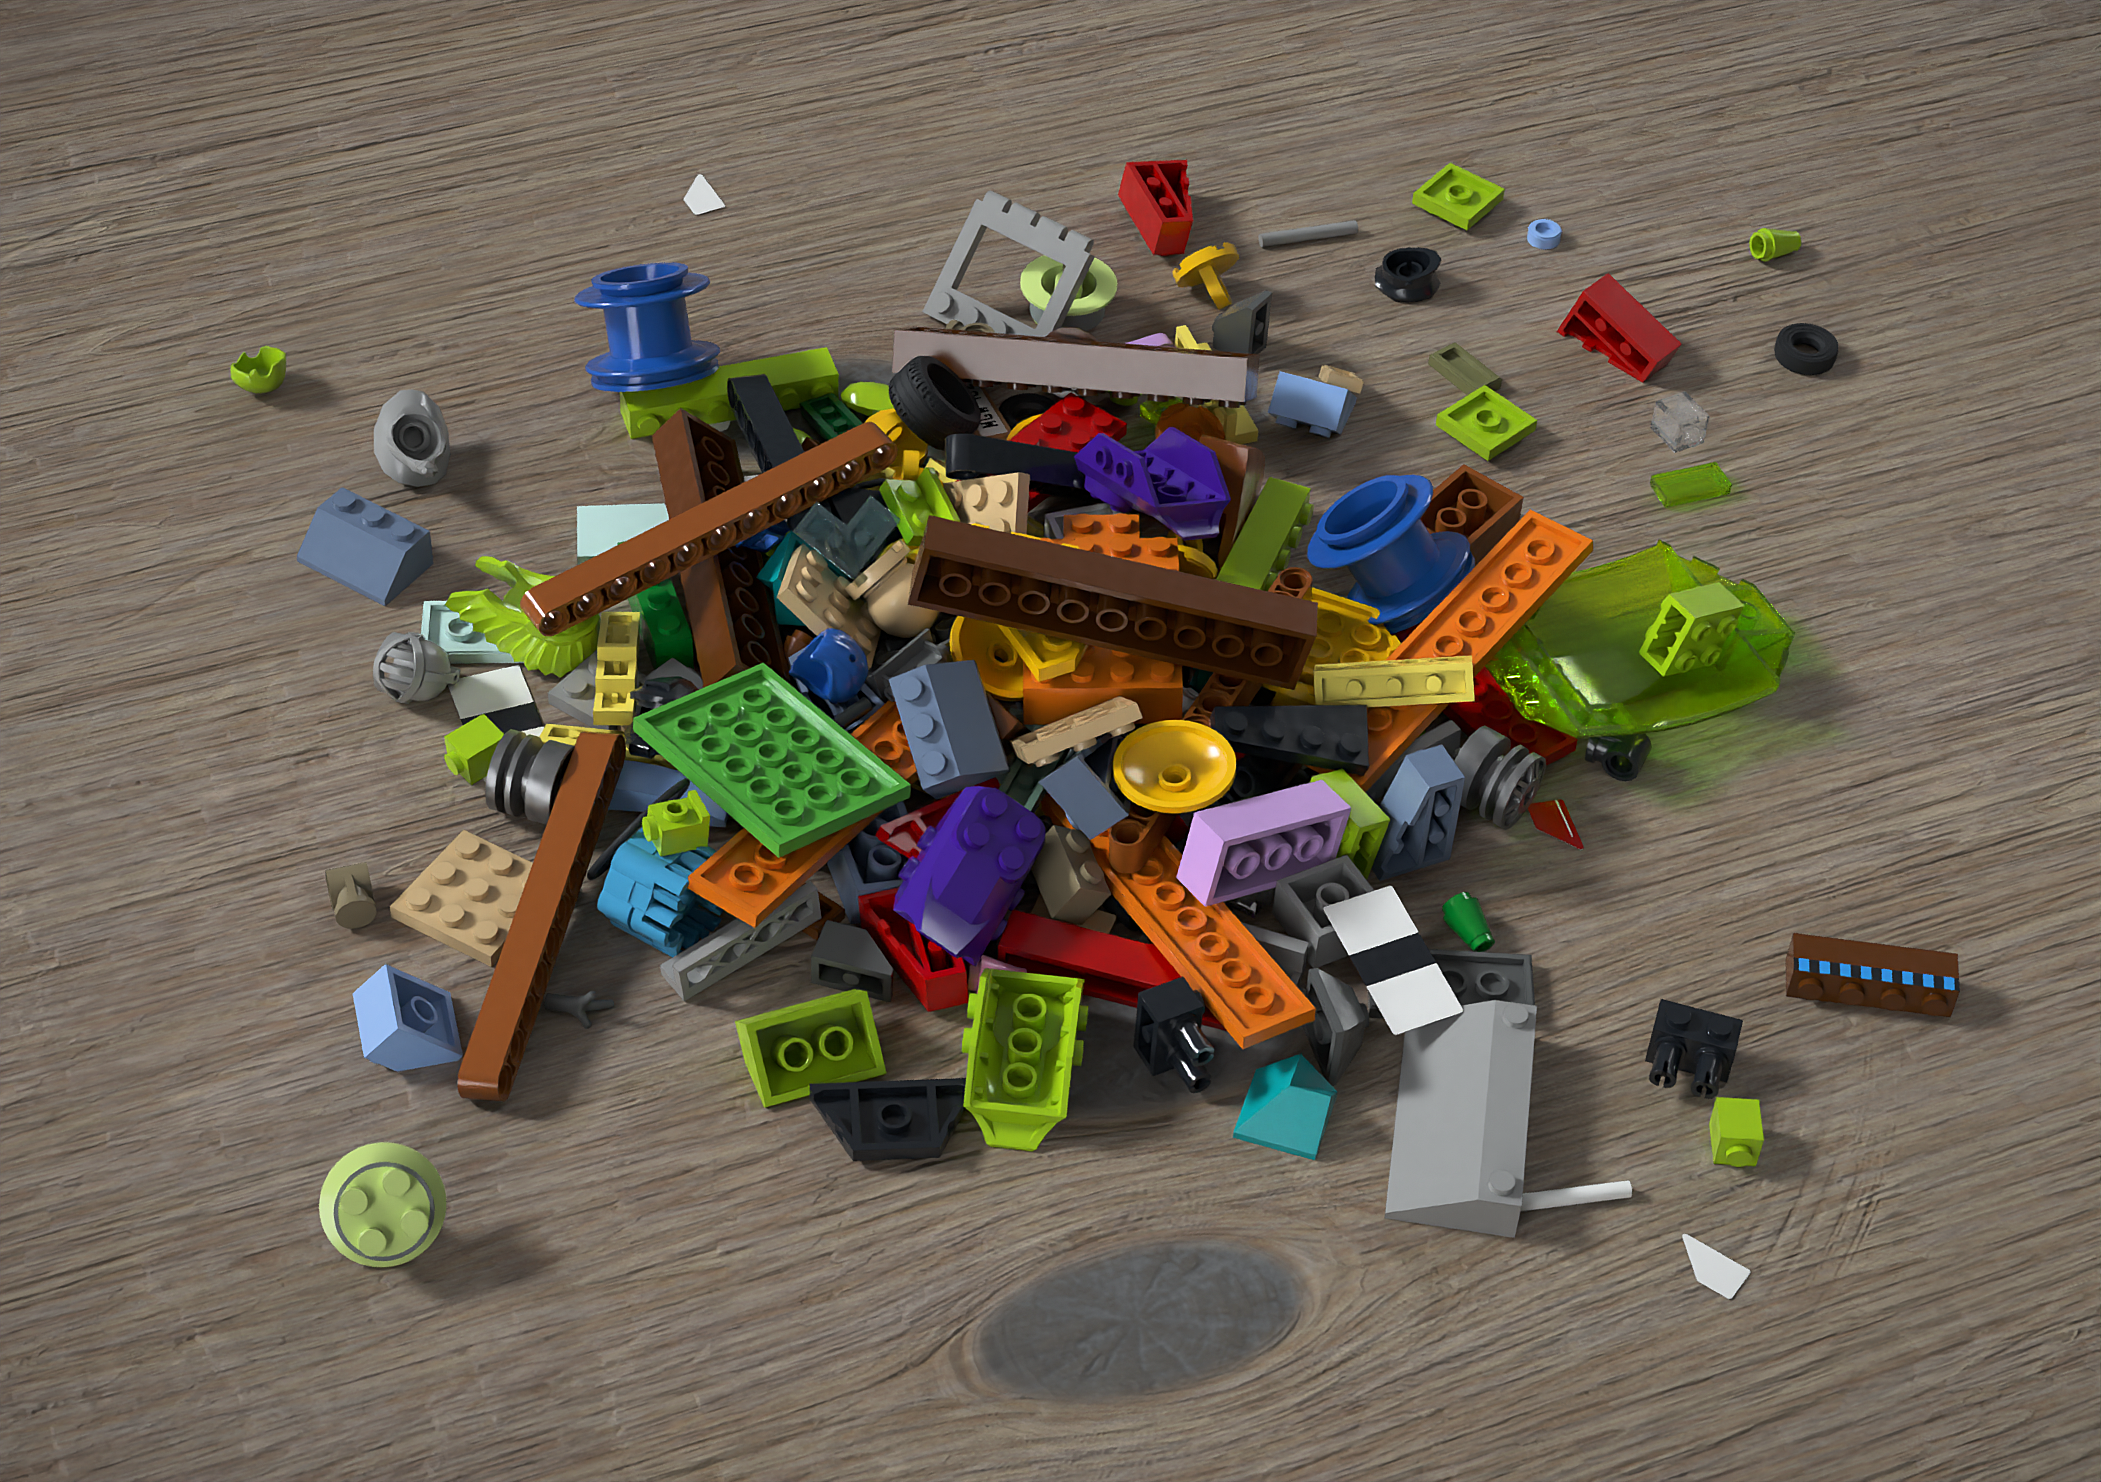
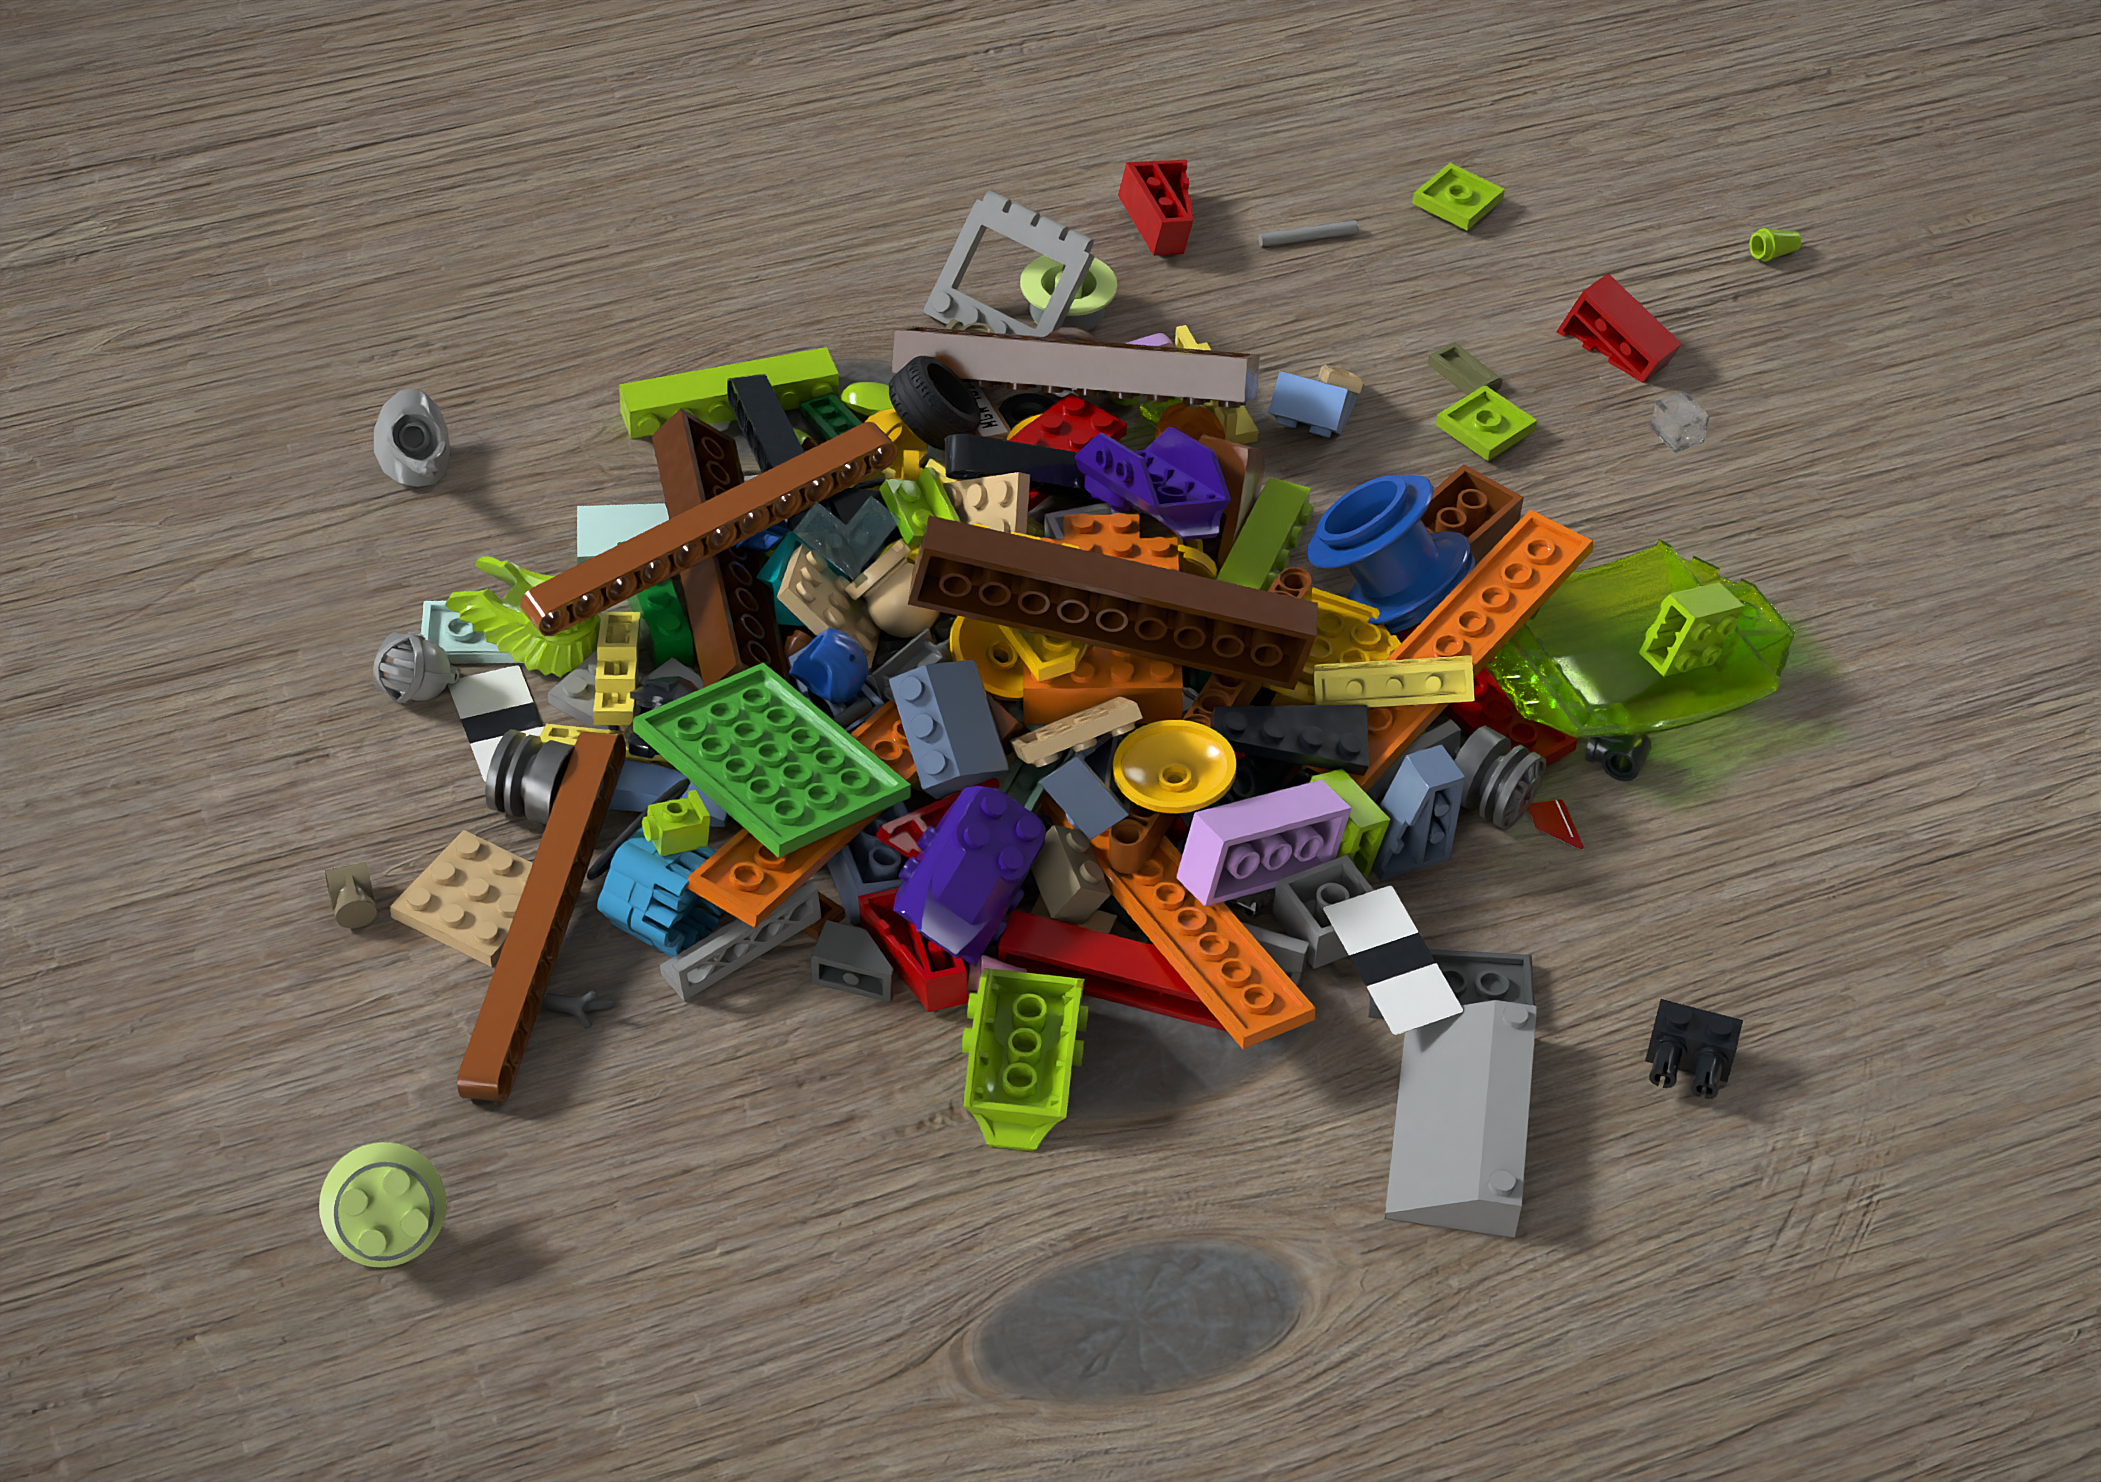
(261, 372): lime hair -> none
(365, 547): sand blue slope -> none
(406, 1021): light blue slope -> none
(472, 748): lime brick -> none
(647, 328): blue wheel -> none
(702, 197): white sticker -> none
(811, 1044): lime slope -> none
(891, 1116): black wing -> none
(1171, 1033): black brick -> none
(1206, 267): yellow tile -> none
(1244, 325): dark grey slope -> none
(1287, 1108): teal slope -> none
(1337, 1025): dark grey slope -> none
(1408, 274): black hat -> none
(1468, 921): green cone -> none
(1544, 234): light blue tile -> none
(1576, 1195): white bar -> none
(1690, 484): clear neon green tile -> none
(1714, 1268): white sticker -> none
(1736, 1131): lime brick -> none
(1803, 362): black tyre -> none
(1872, 975): reddish brown brick -> none

